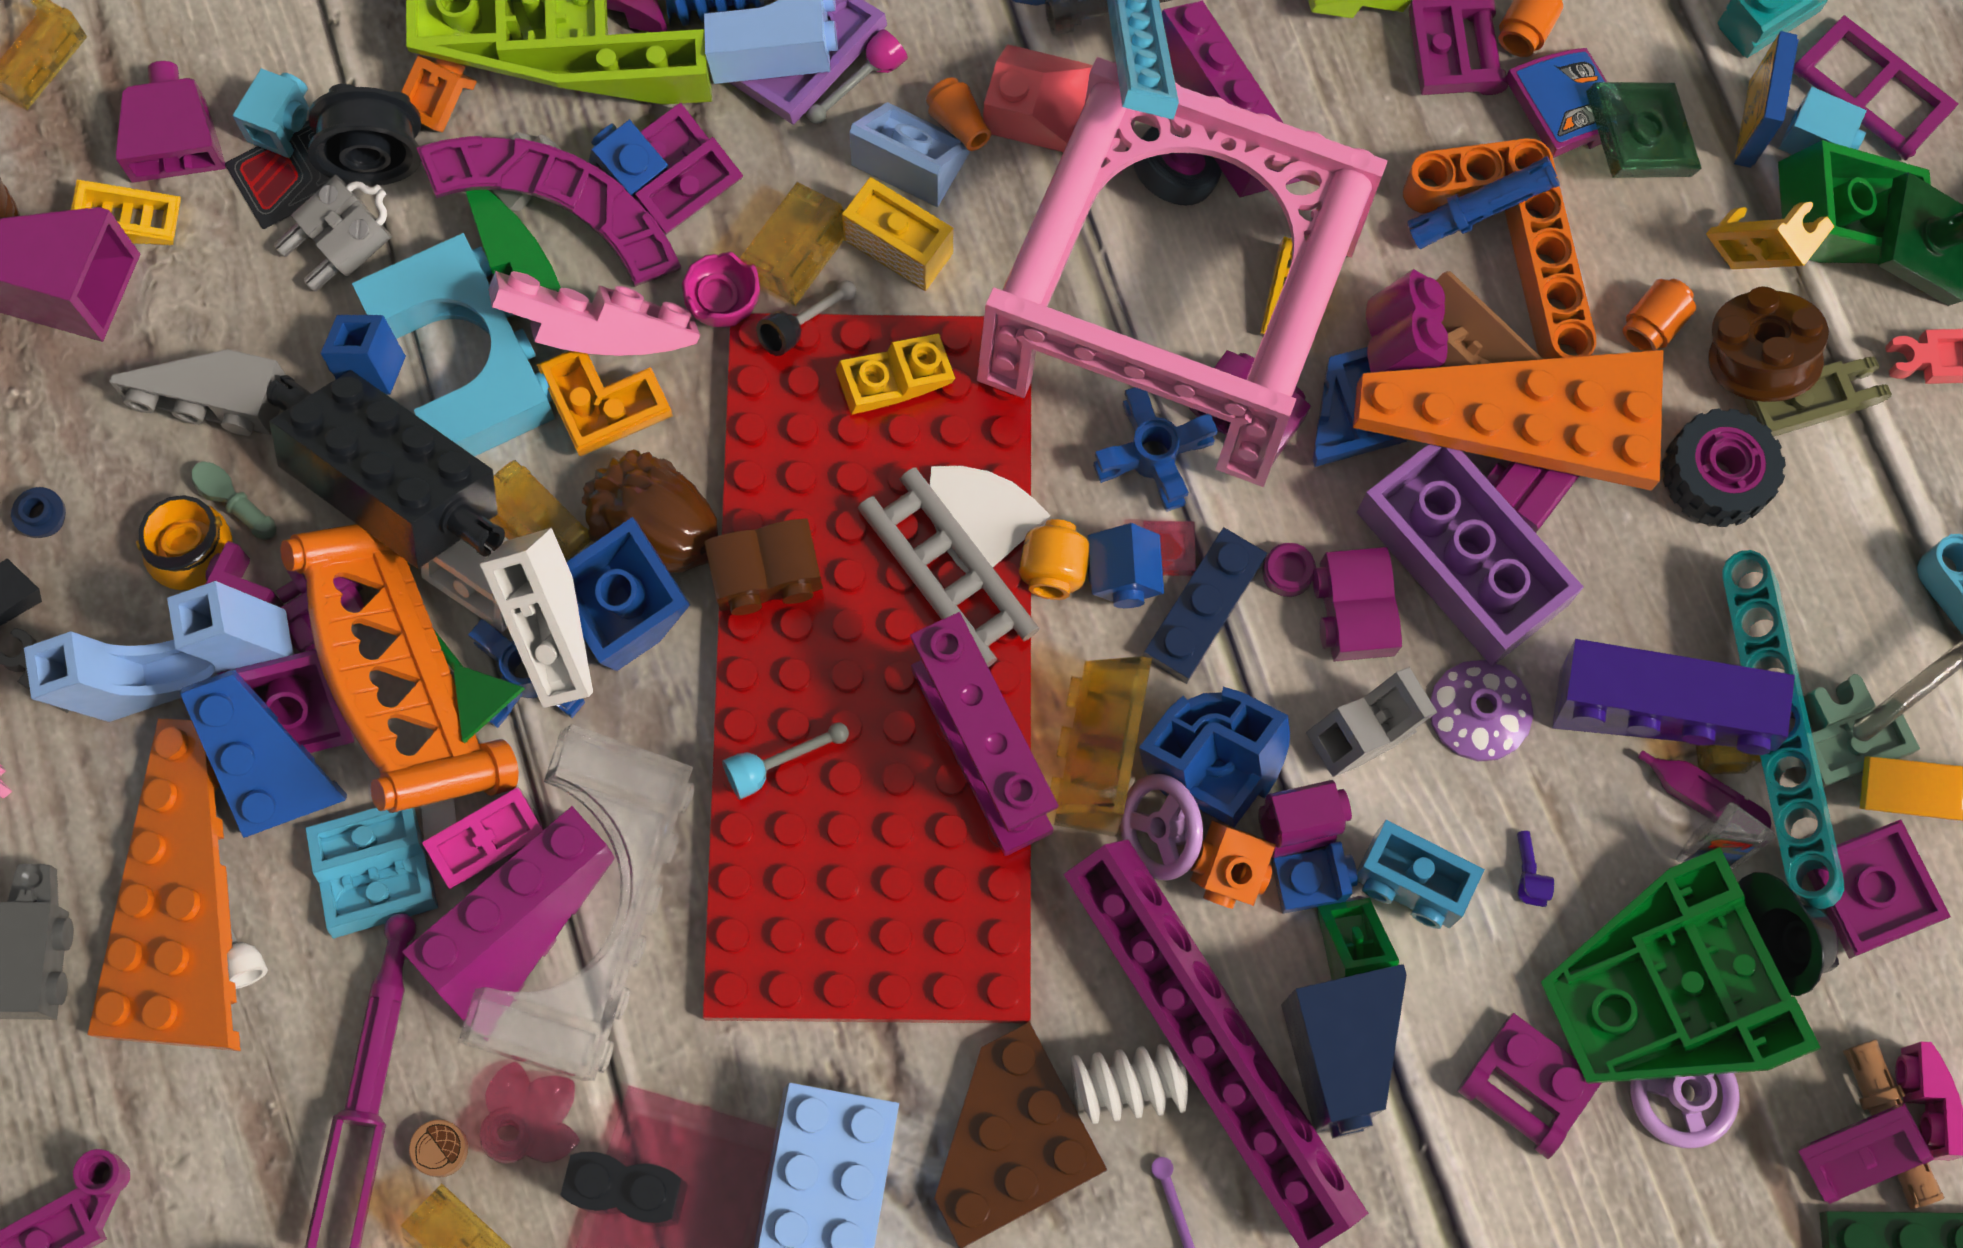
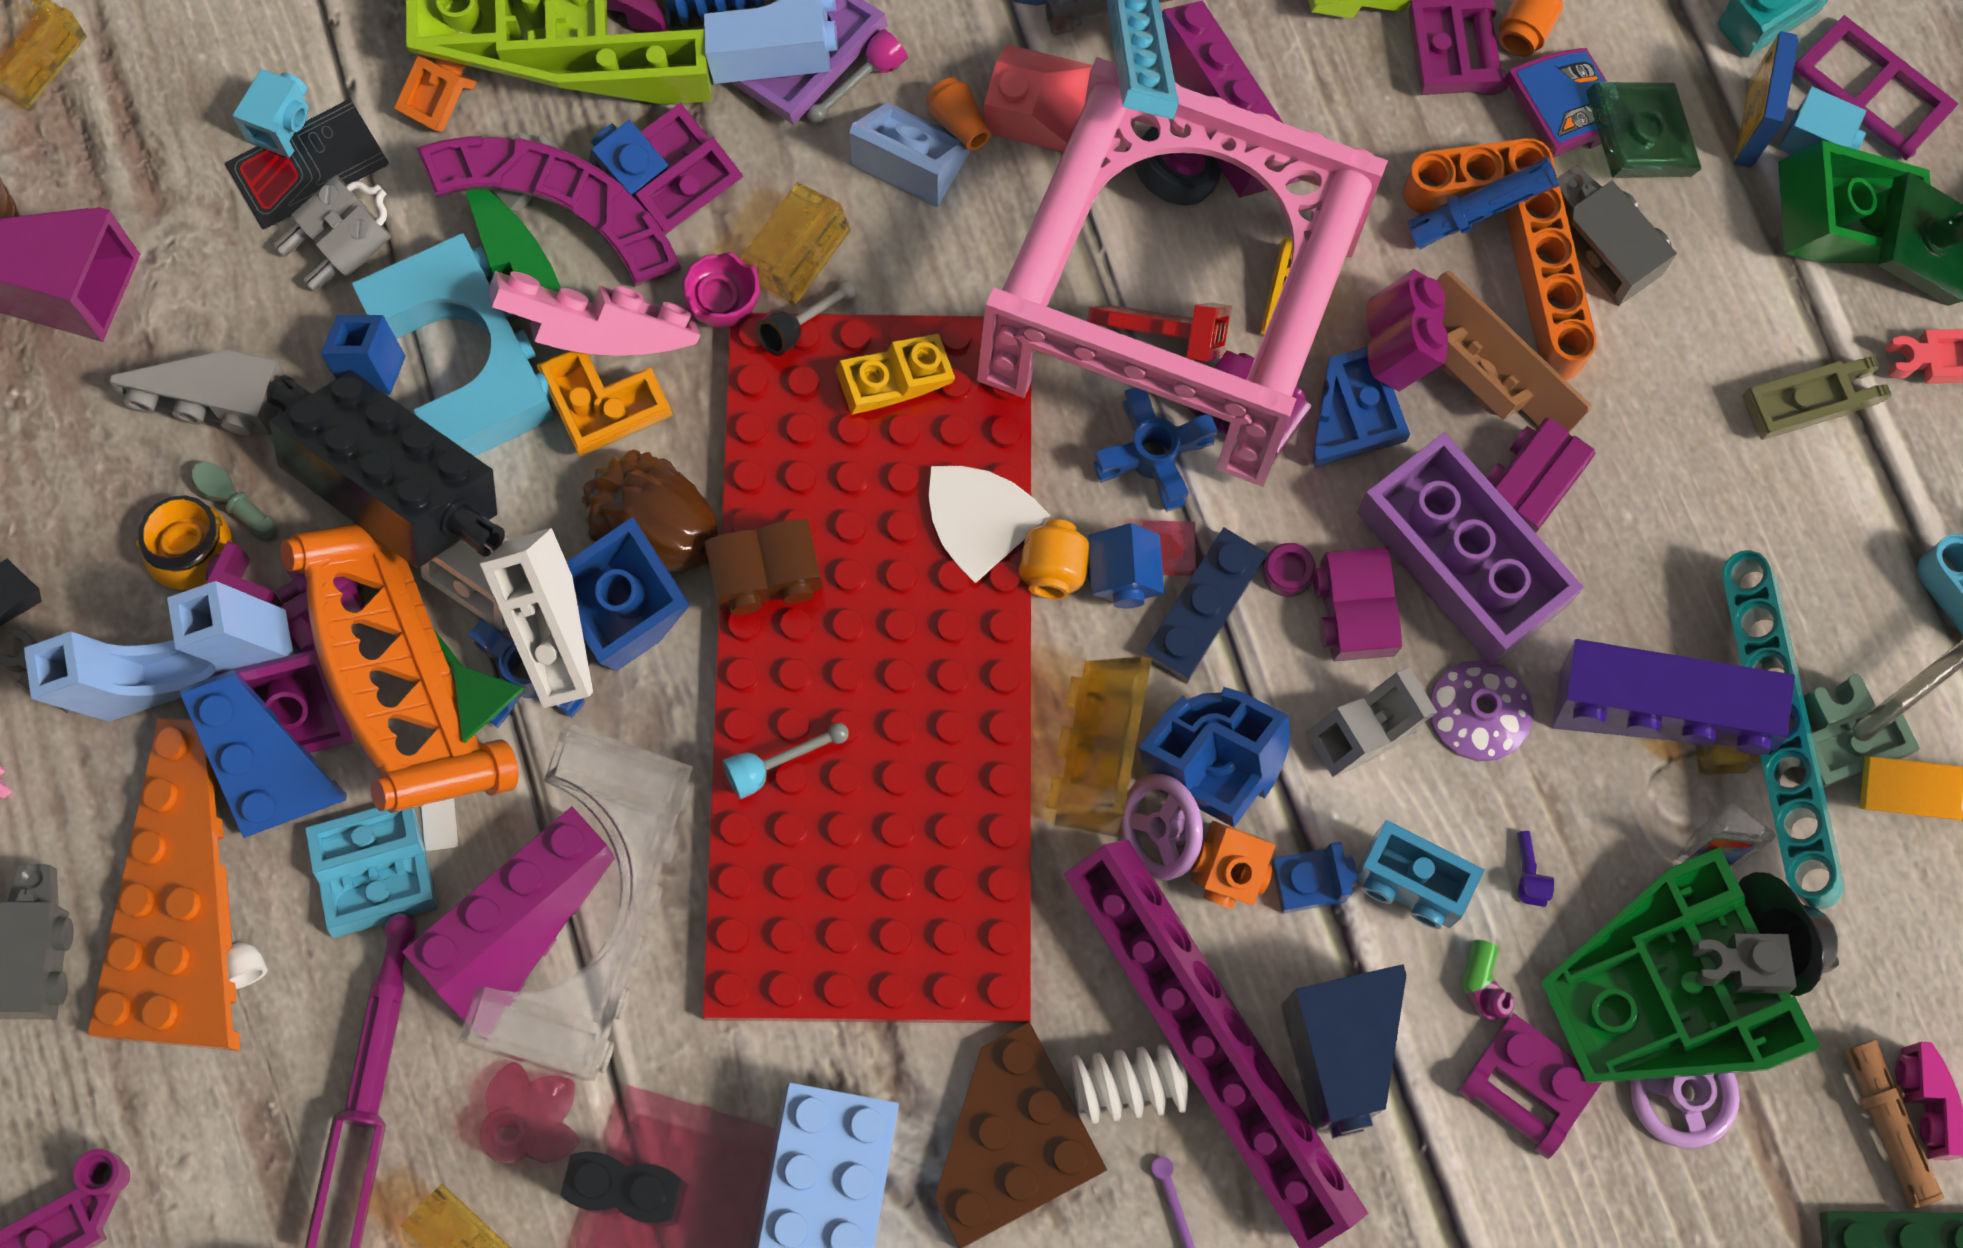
(45, 524): dark blue plate -> none
(94, 194): yellow slope -> none
(166, 128): magenta torso -> none
(364, 135): black wheel -> none
(438, 1148): medium nougat tile -> none
(483, 838): dark pink hinge -> none
(529, 507): clear yellow hinge -> none
(898, 233): yellow panel -> none
(949, 536): light grey bar -> none
(983, 734): magenta fence -> none
(1205, 331): none -> red fence
(1304, 817): magenta brick -> none
(1354, 939): green slope -> none
(1480, 985): none -> arm
(1555, 414): orange wing -> none
(1613, 236): none -> dark grey hinge
(1659, 315): orange brick -> none
(1700, 789): magenta piece -> none
(1743, 448): black wheel -> none
(1753, 960): none -> dark grey plate
(1768, 345): reddish brown wheel -> none
(1769, 242): yellow hinge -> none
(1865, 1153): magenta hinge -> none
(1883, 892): magenta plate -> none

